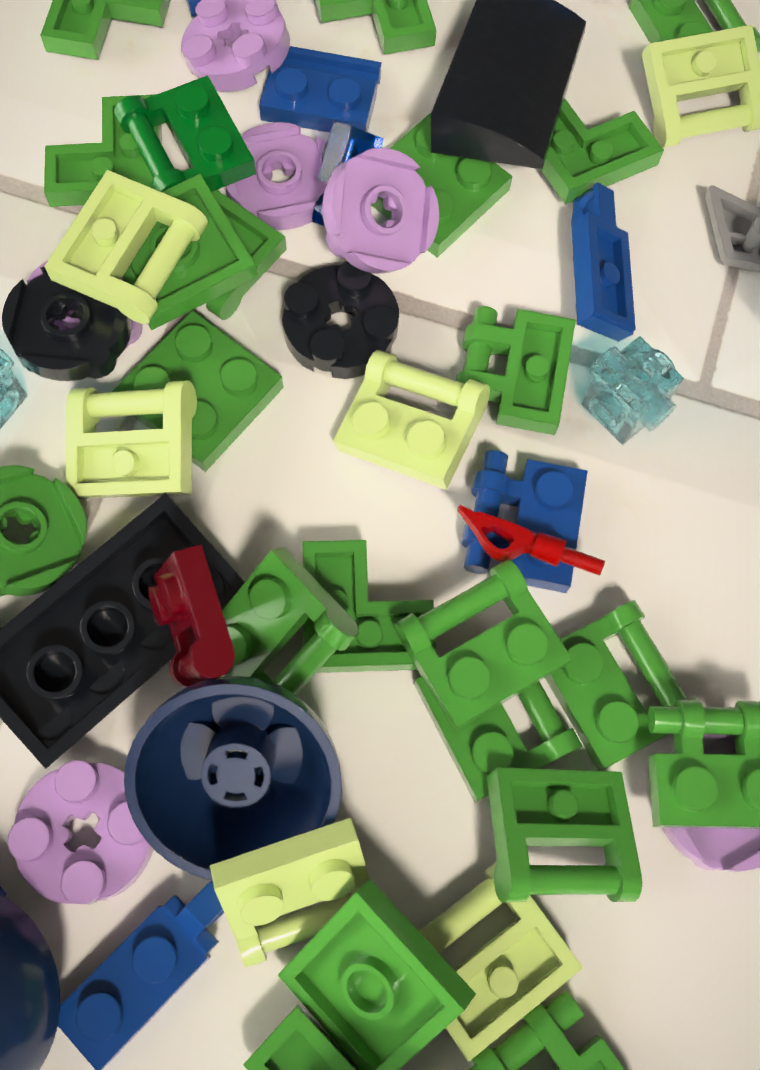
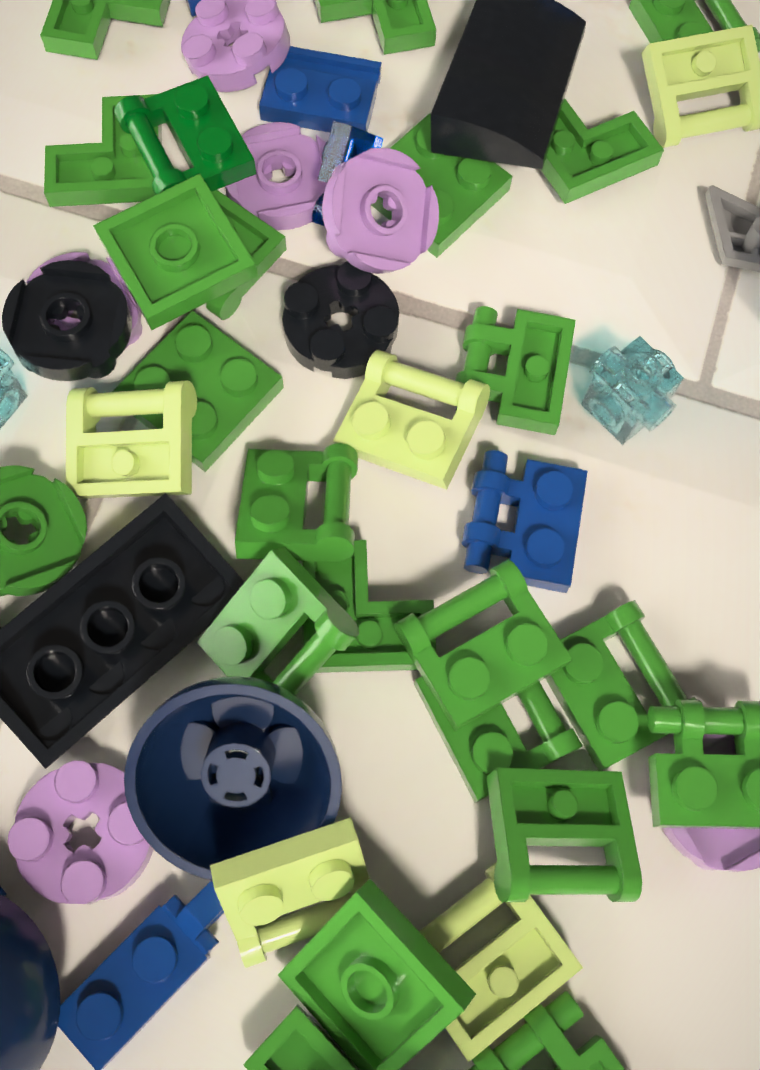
(109, 236): yellowish green plate -> none
(191, 607): dark red plate -> none
(276, 503): none -> bright green plate
(523, 540): red hand -> none
(601, 266): blue hinge -> none

